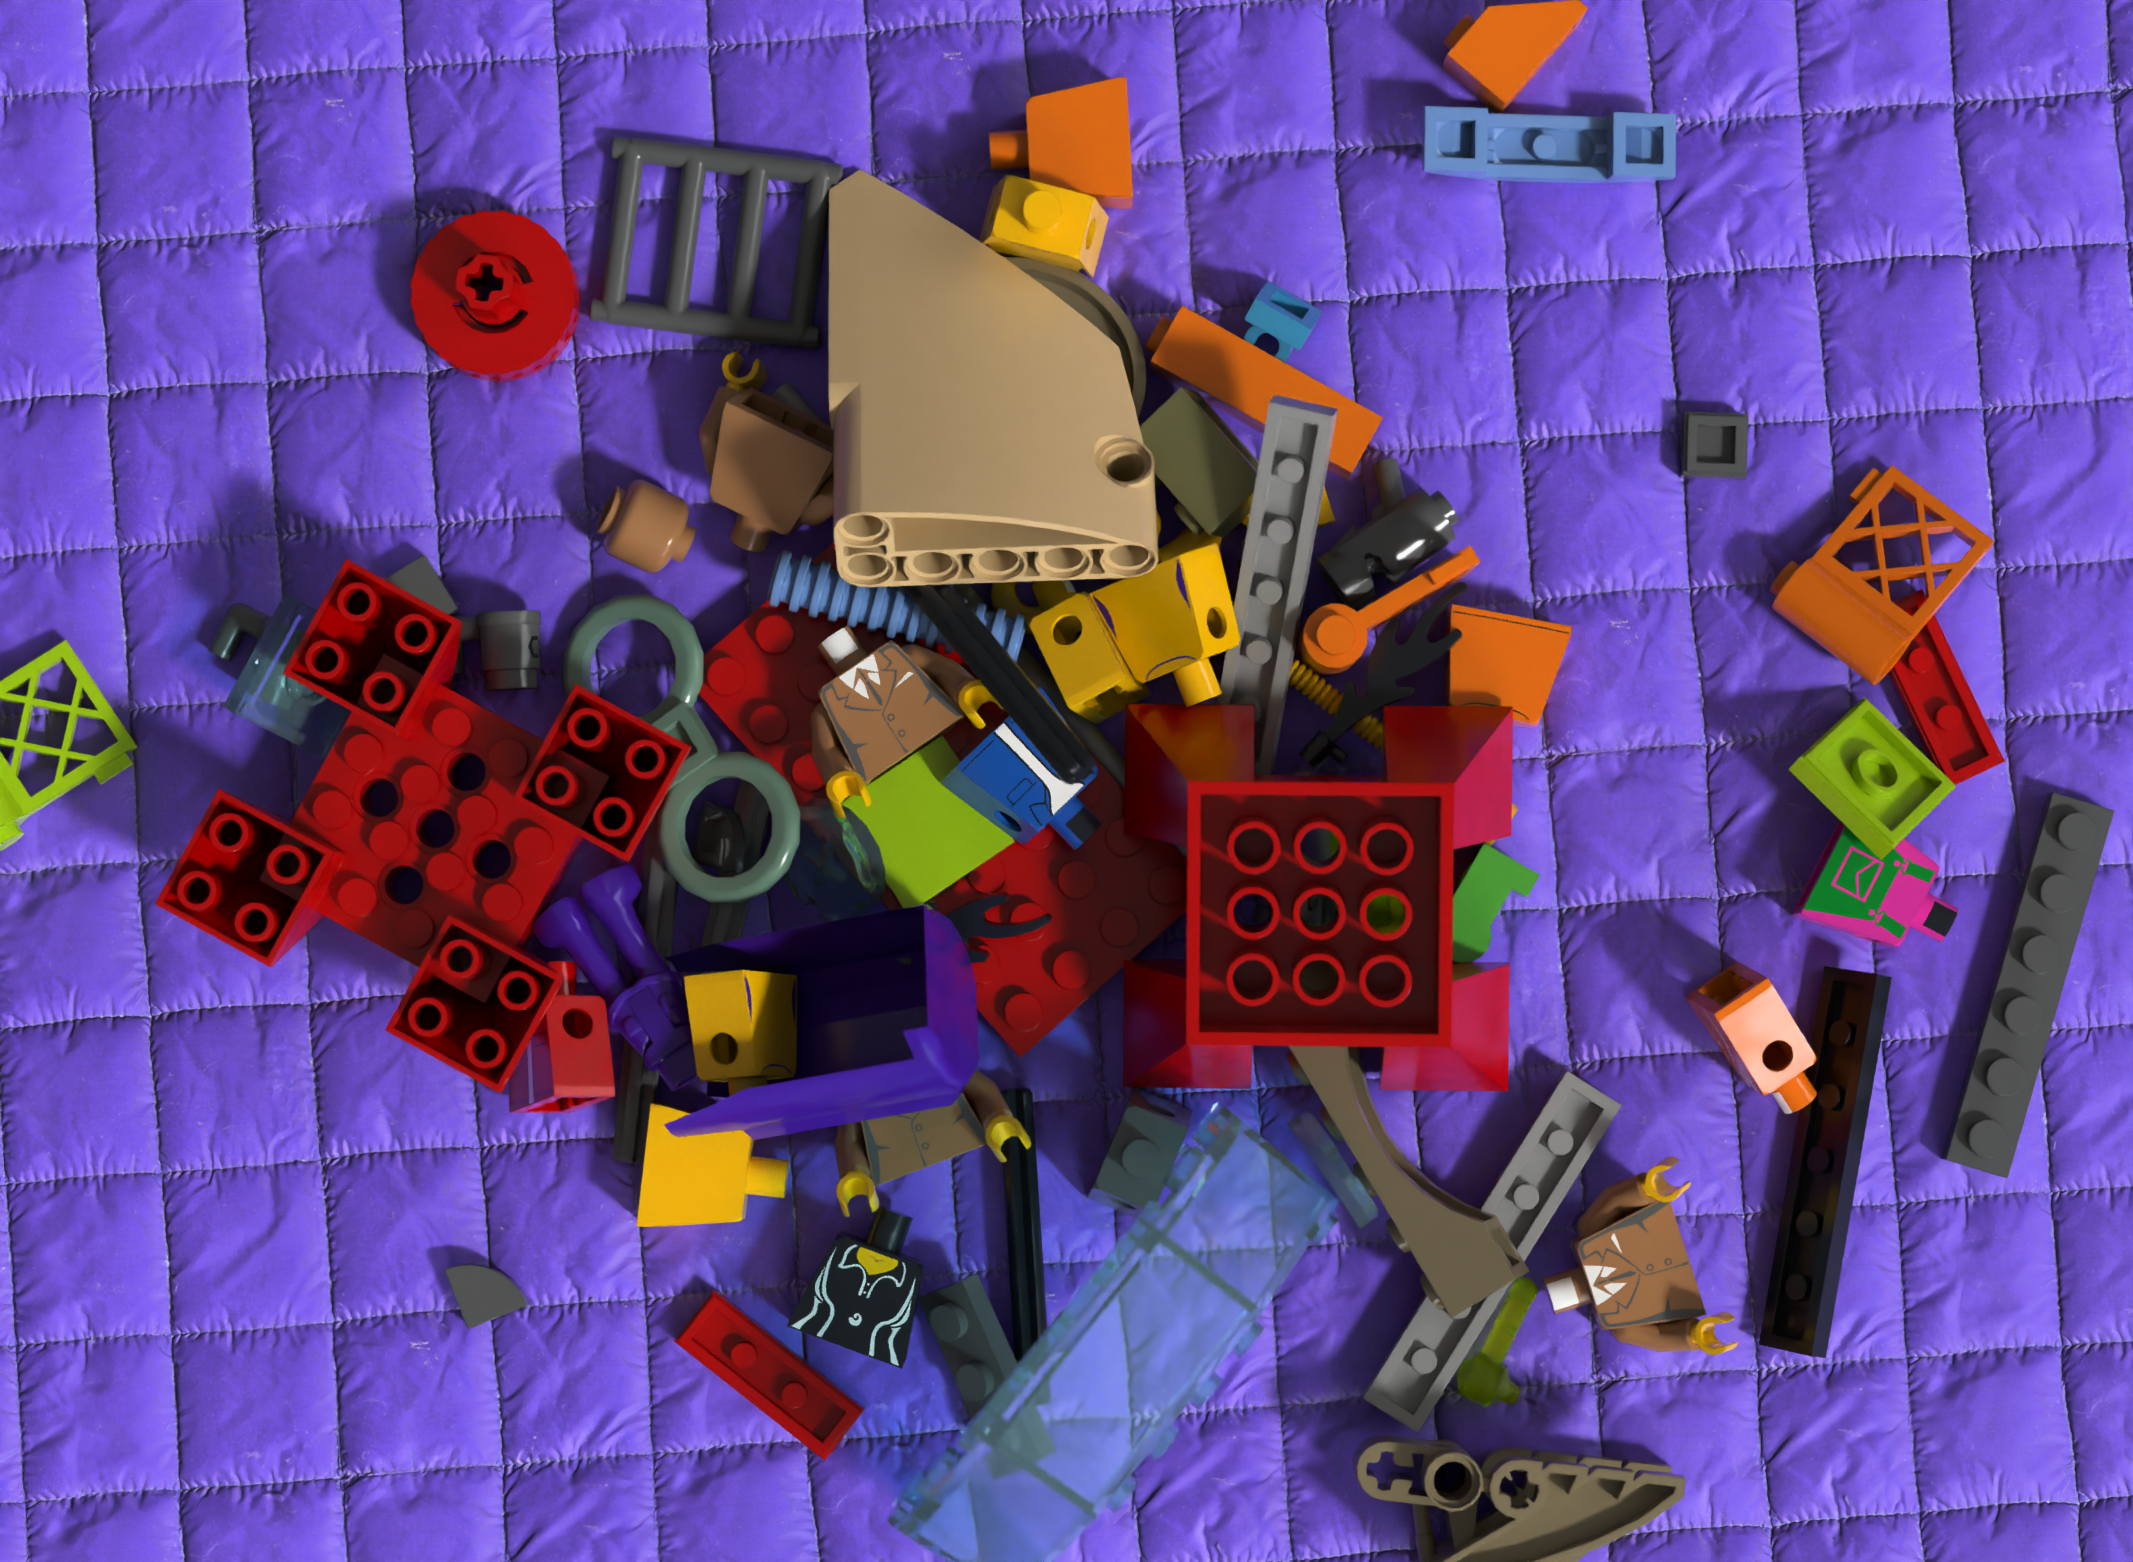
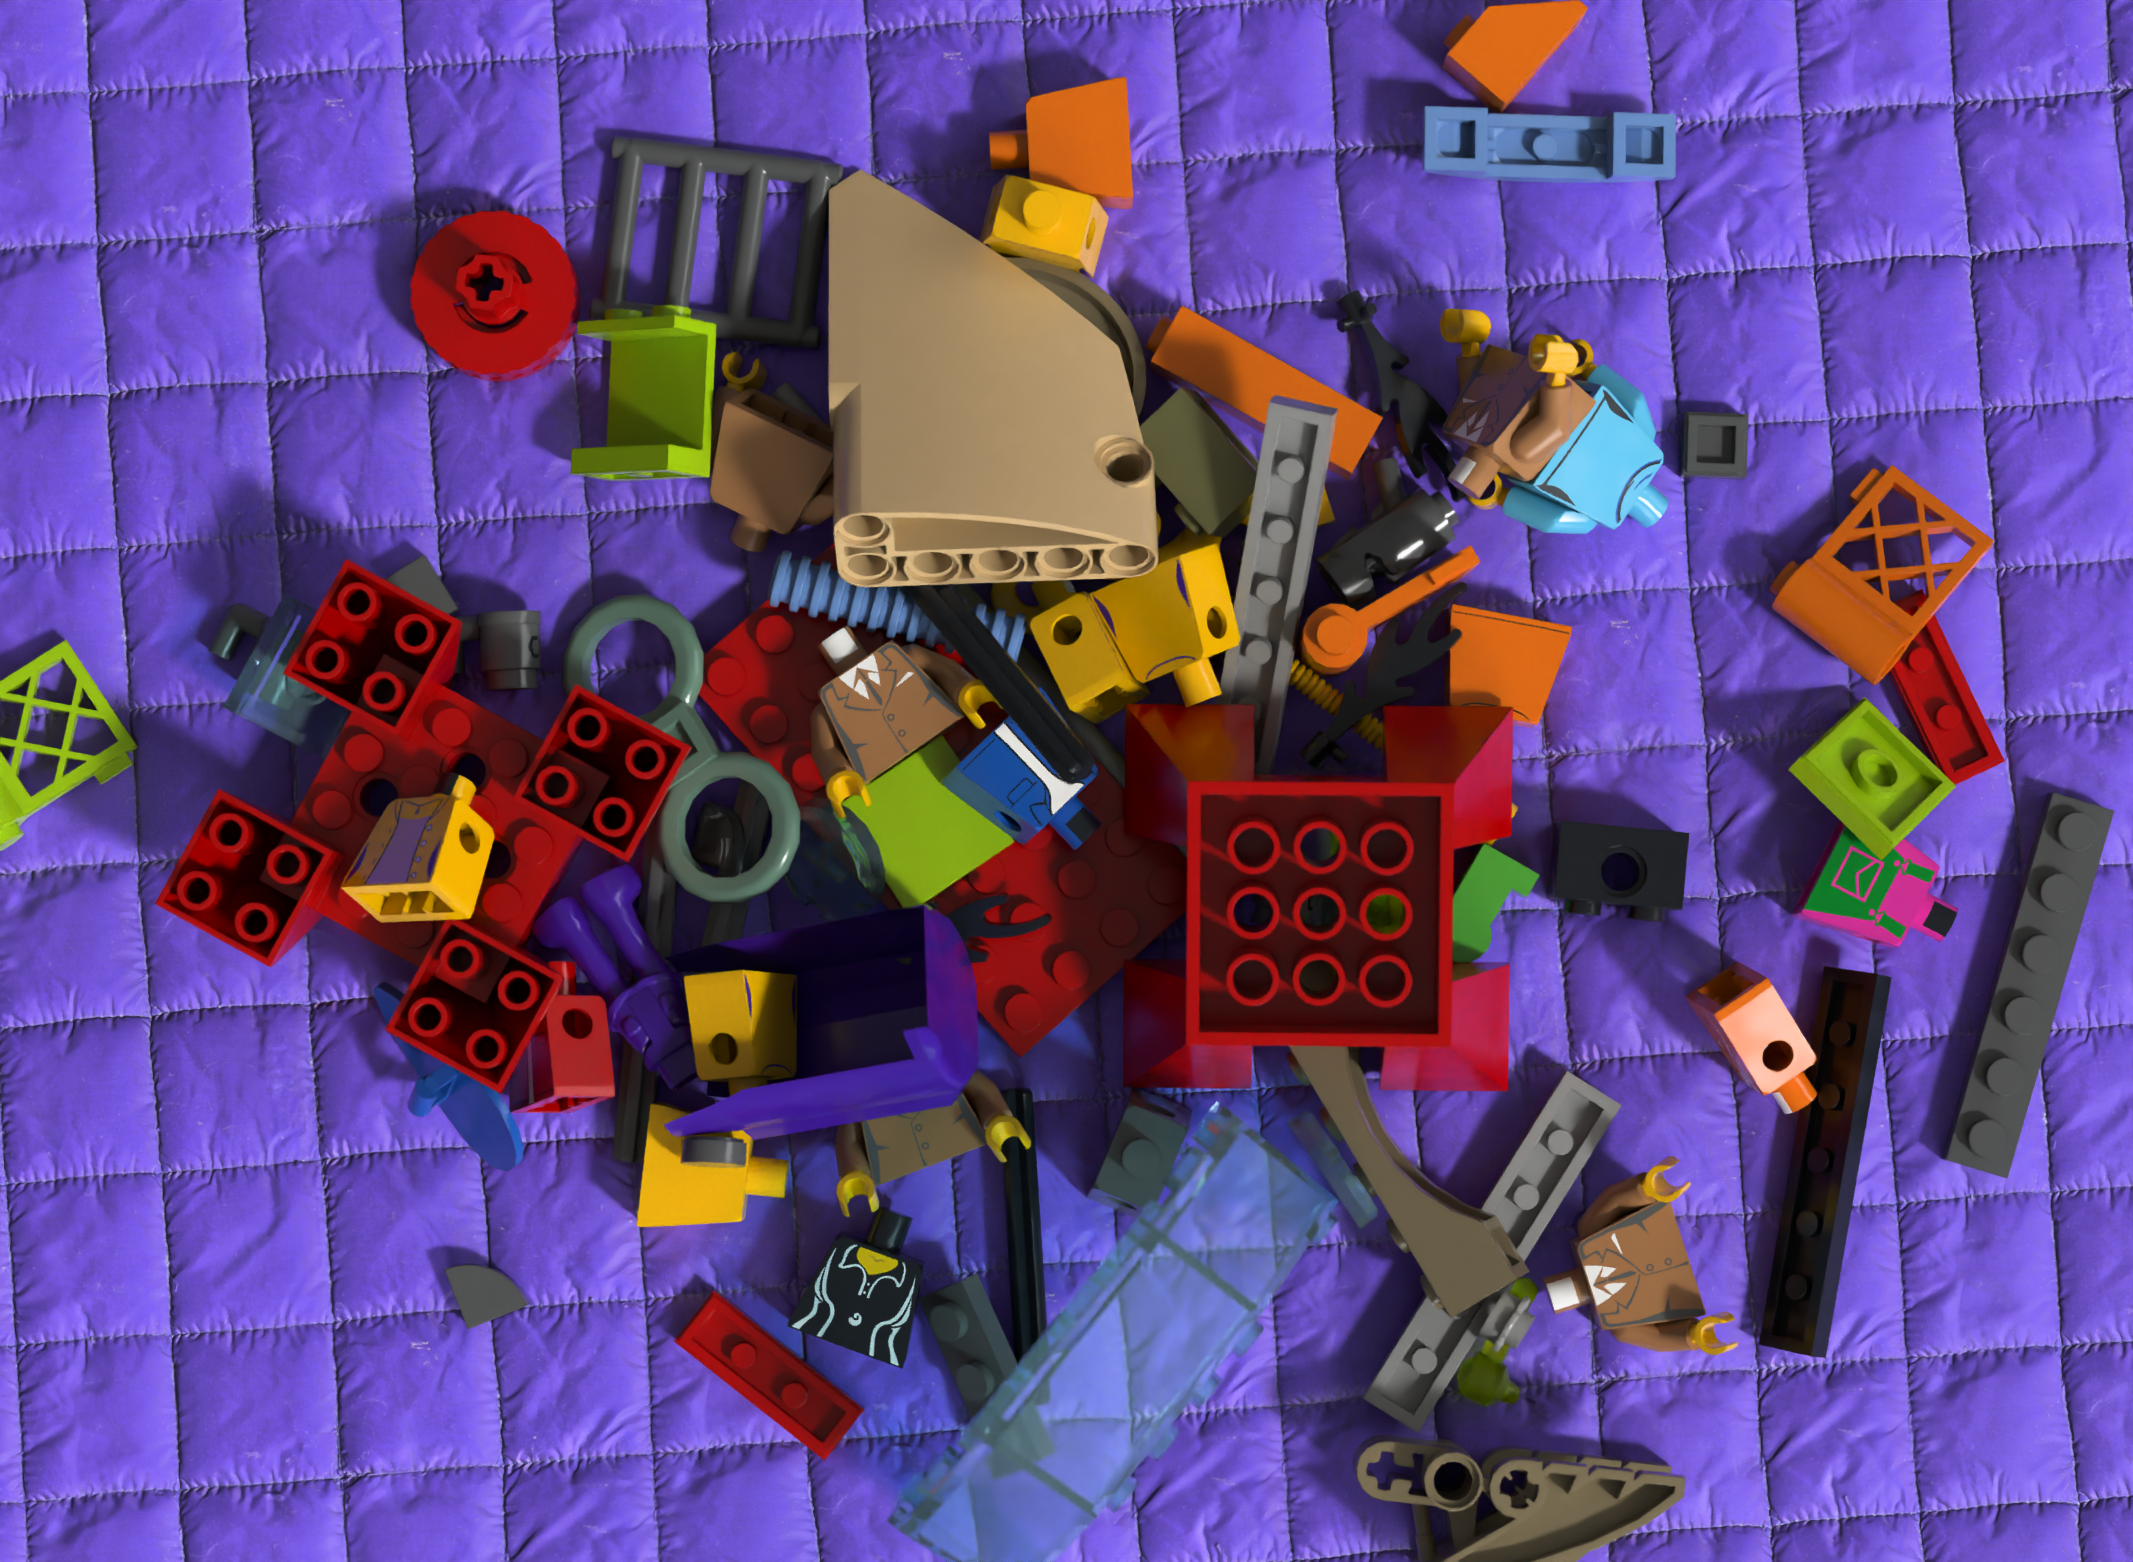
(424, 857): none -> yellow torso
(469, 1105): none -> blue shield
(645, 526): medium nougat head -> none
(656, 396): none -> lime panel
(713, 1152): none -> dark grey tile
(1283, 317): dark azure tile -> none
(1410, 401): none -> black piece
(1507, 1322): none -> light grey plate
(1509, 405): none -> medium nougat torso
(1601, 467): none -> medium azure torso
(1656, 862): none -> black brick

